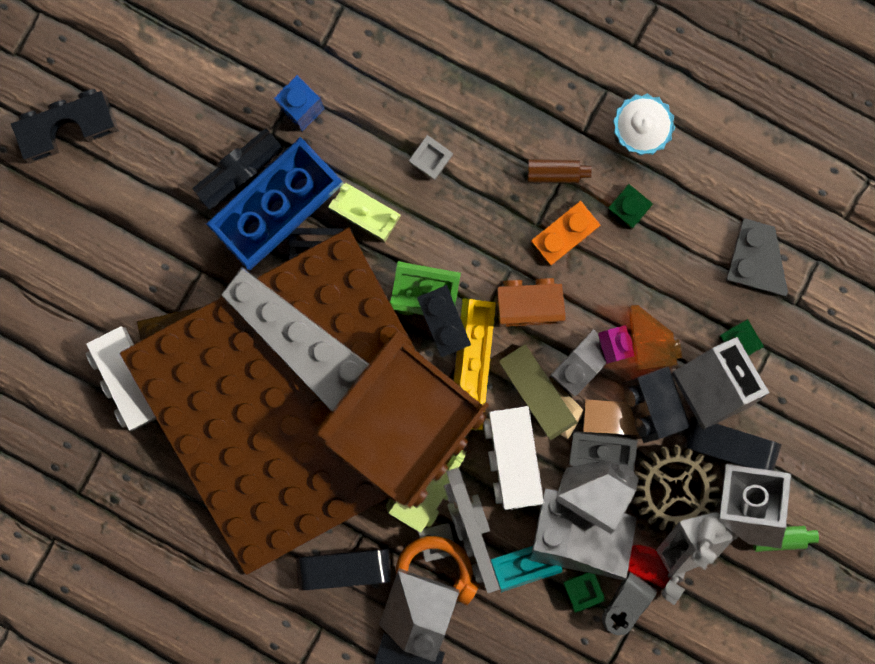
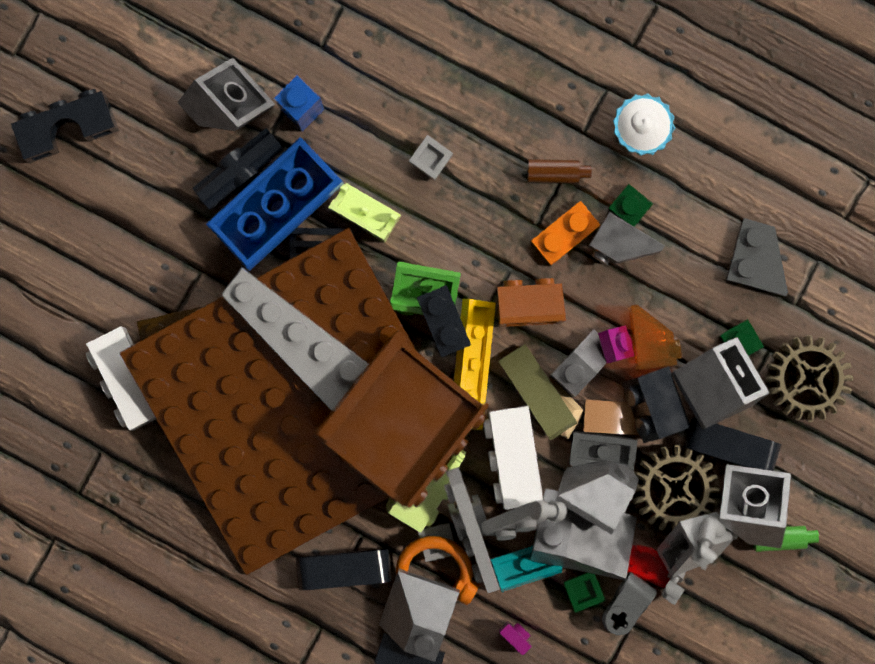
(225, 98): none -> flat silver slope
(516, 636): none -> magenta plate
(523, 519): none -> light grey plate
(621, 242): none -> flat silver slope
(819, 391): none -> dark tan gear

